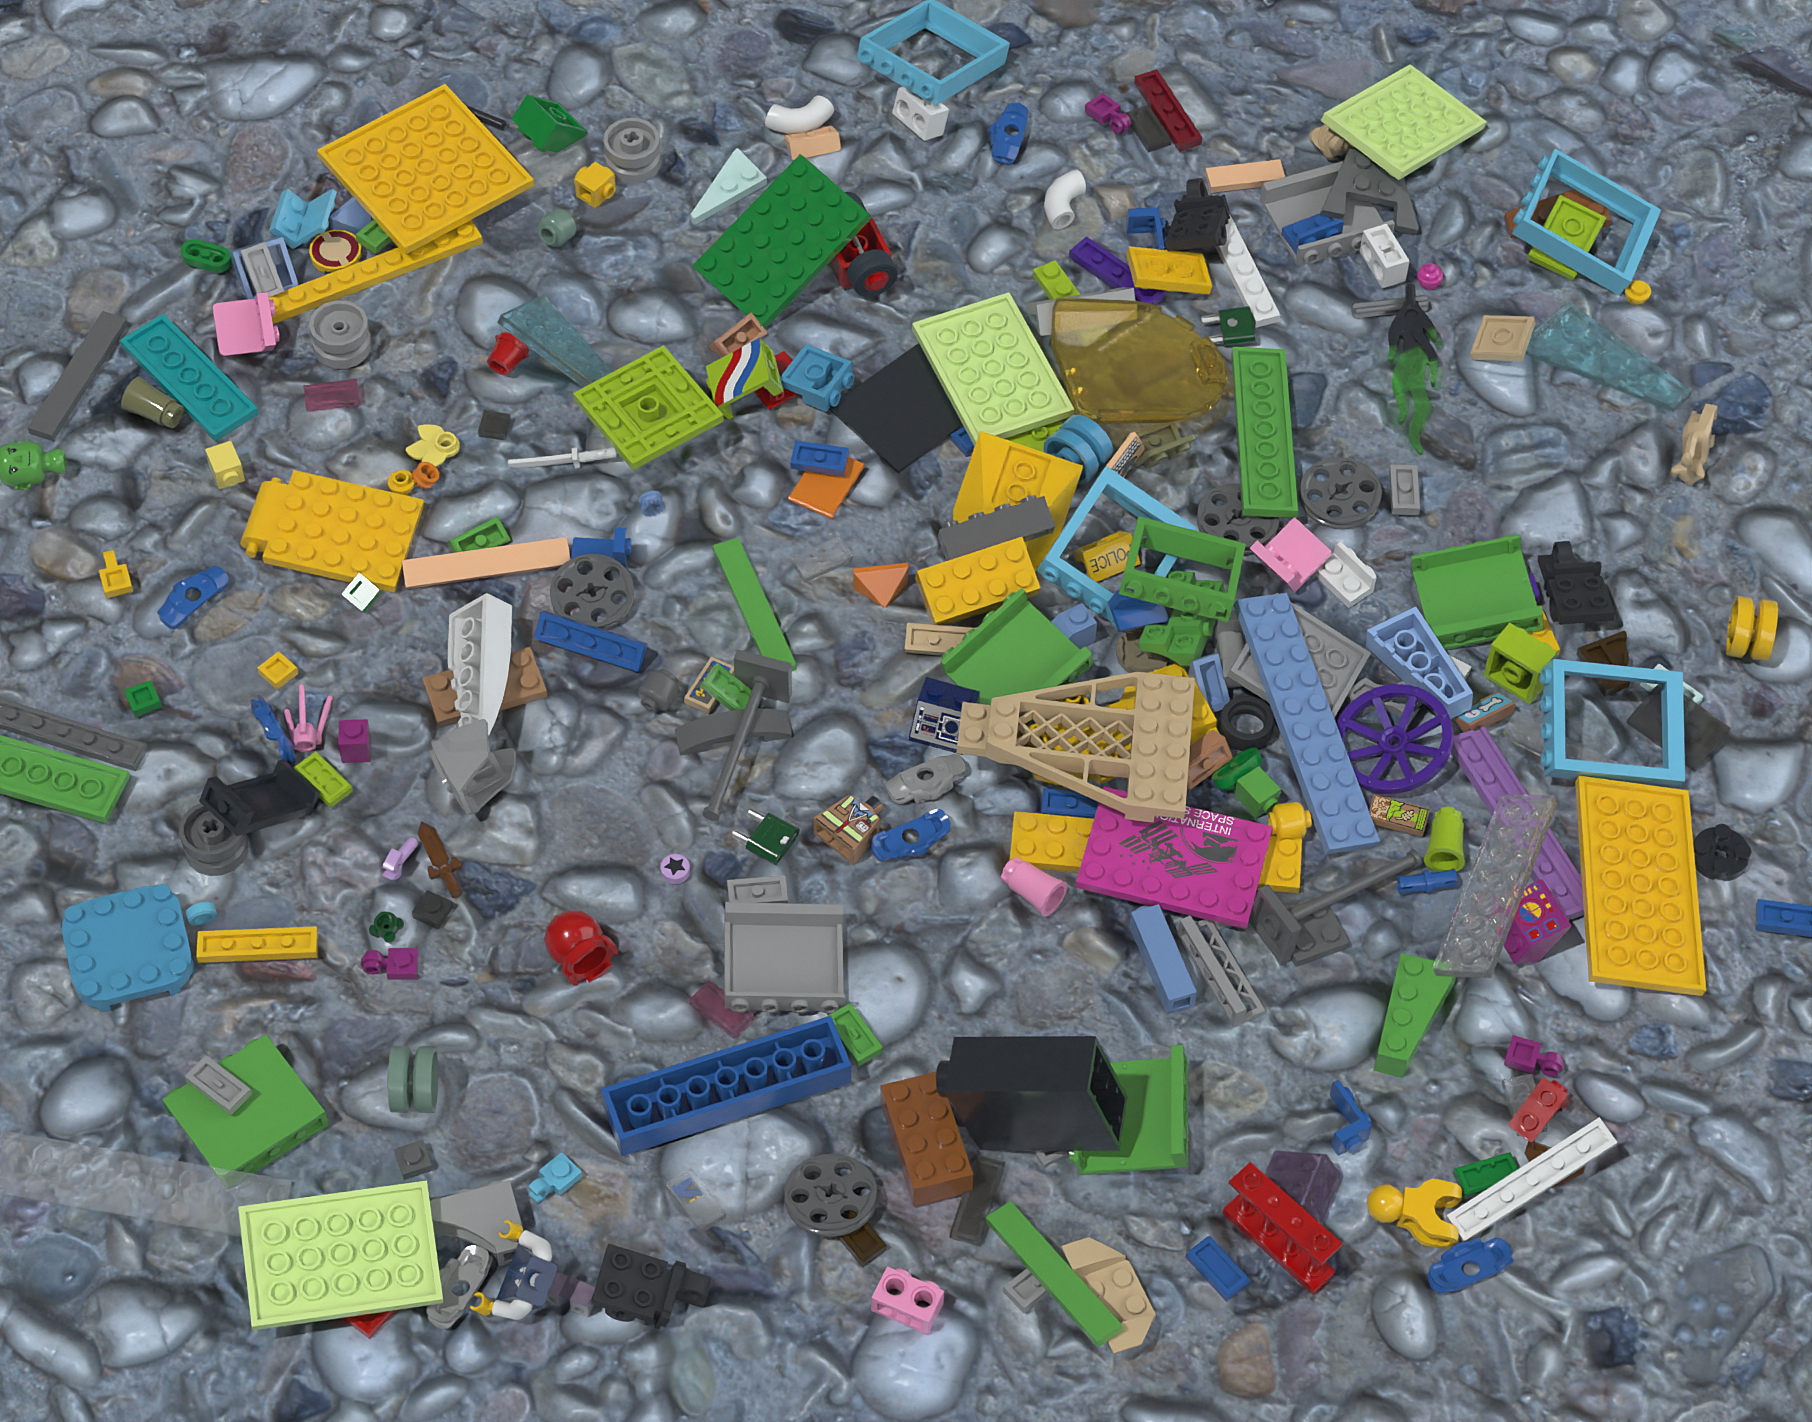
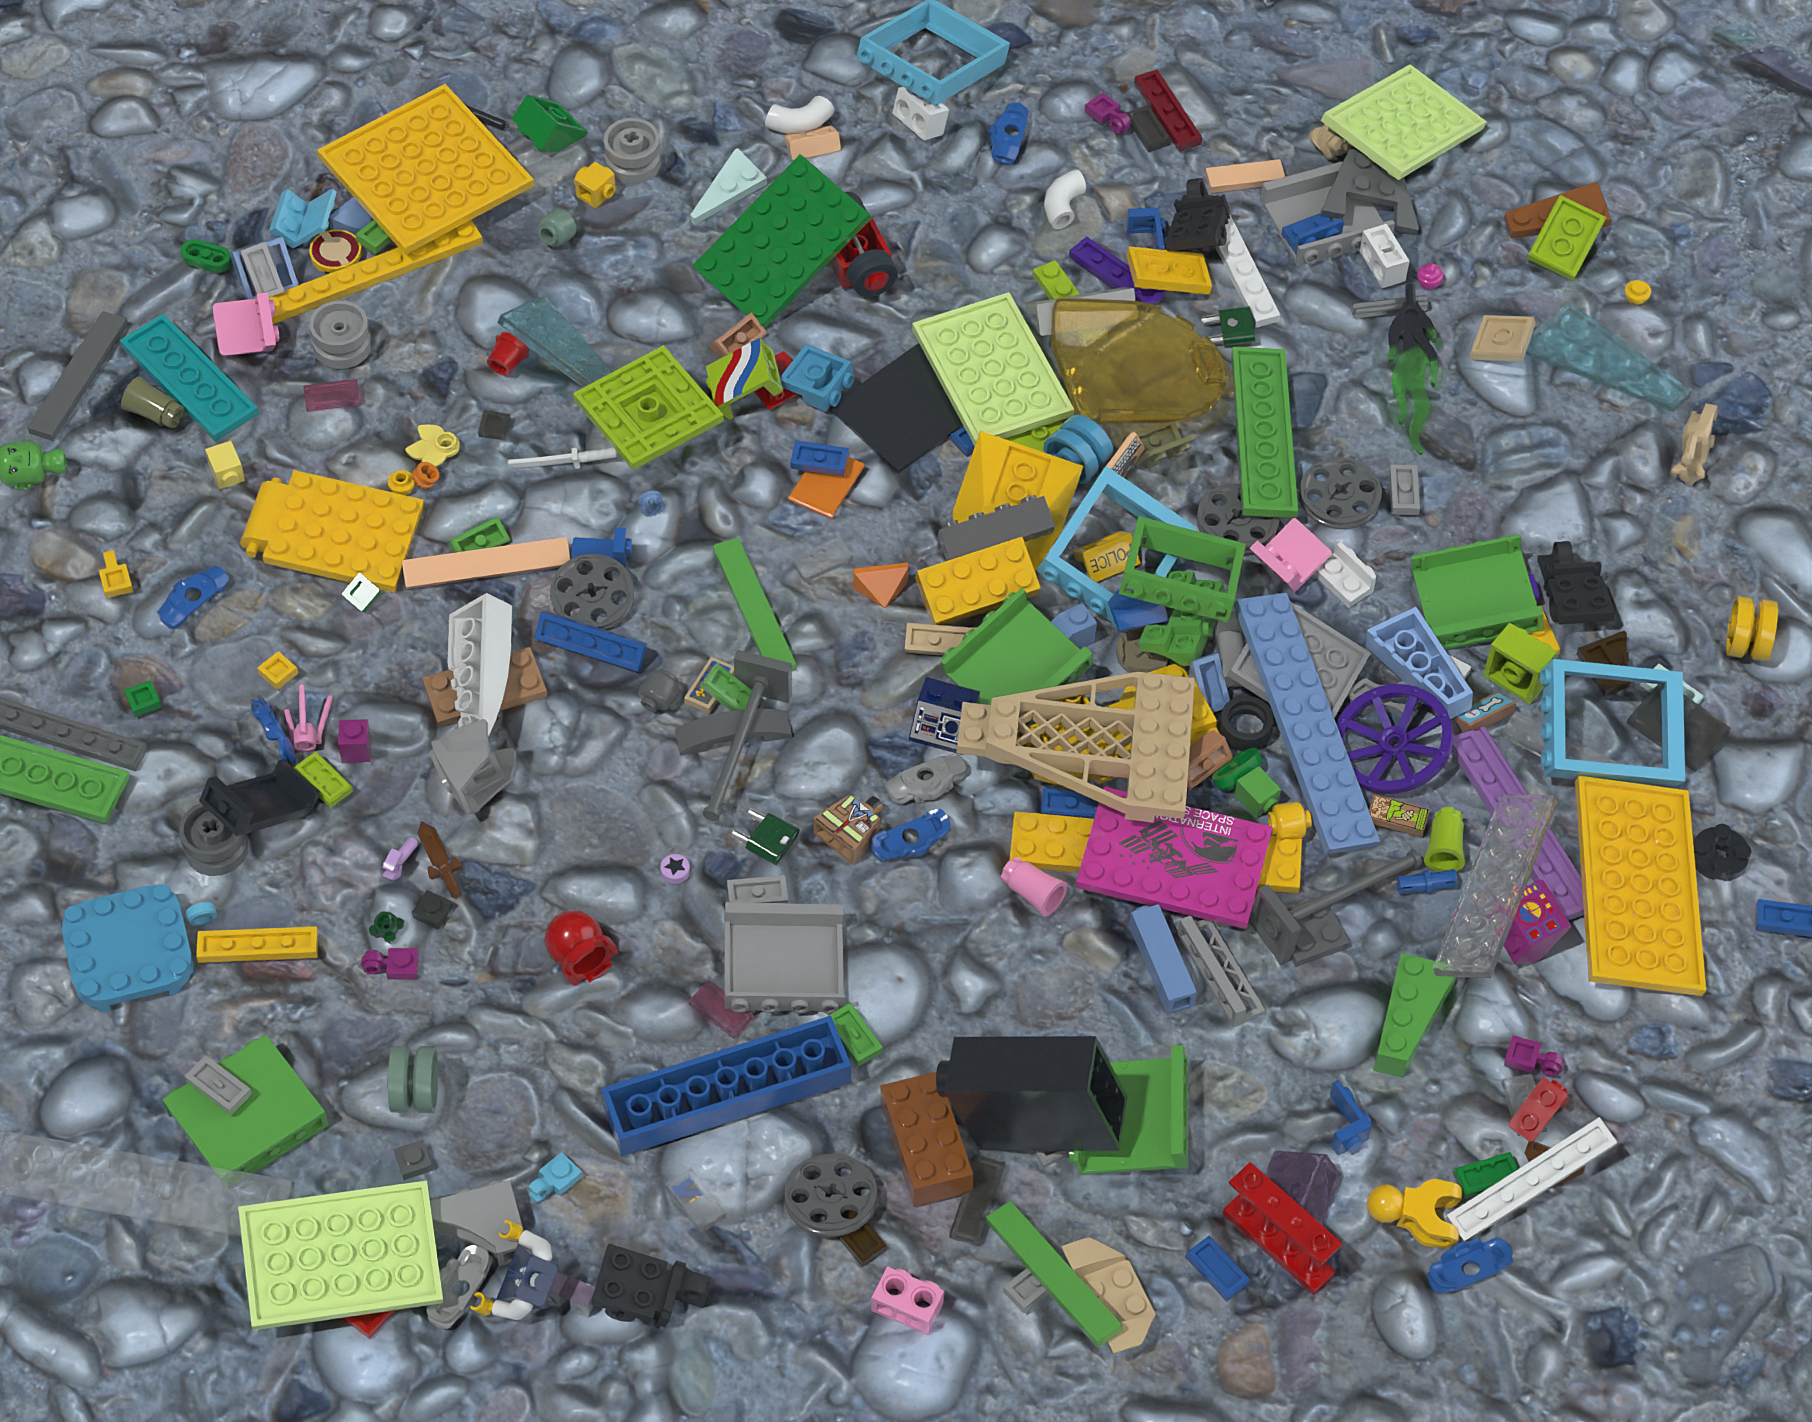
(1606, 193): medium azure window -> none

